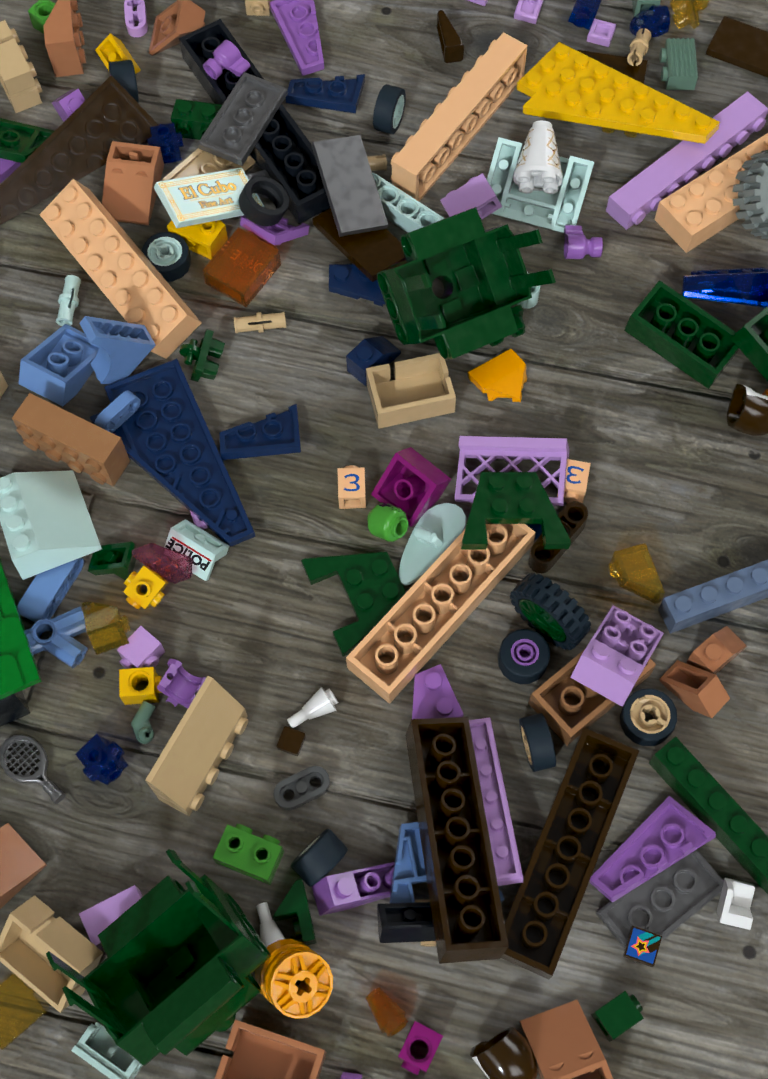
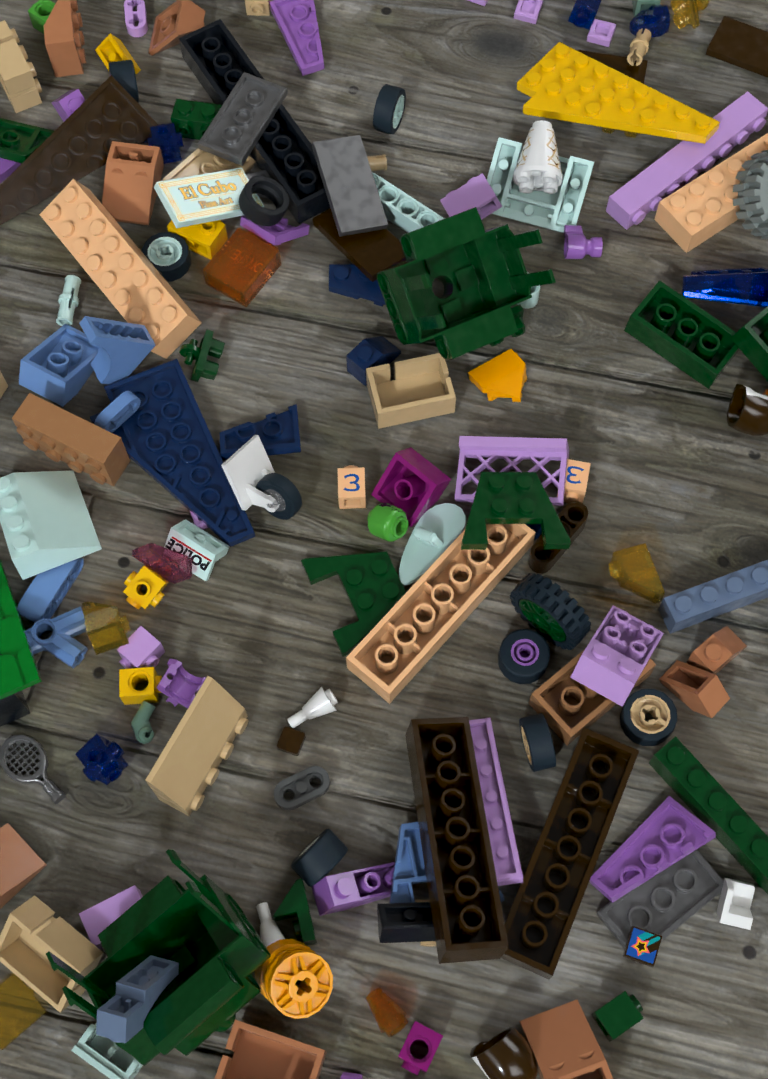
(113, 559): dark green slope -> none
(135, 995): none -> sand blue slope
(226, 57): medium lavender piece -> none
(241, 323): tan pin -> none
(248, 853): bright green brick -> none
(258, 484): none -> white plate
(333, 95): dark blue wing -> none
(434, 696): medium lavender wing -> none
(450, 42): dark brown slope -> none
(459, 117): light nougat brick -> none
(679, 64): sand green brick -> none

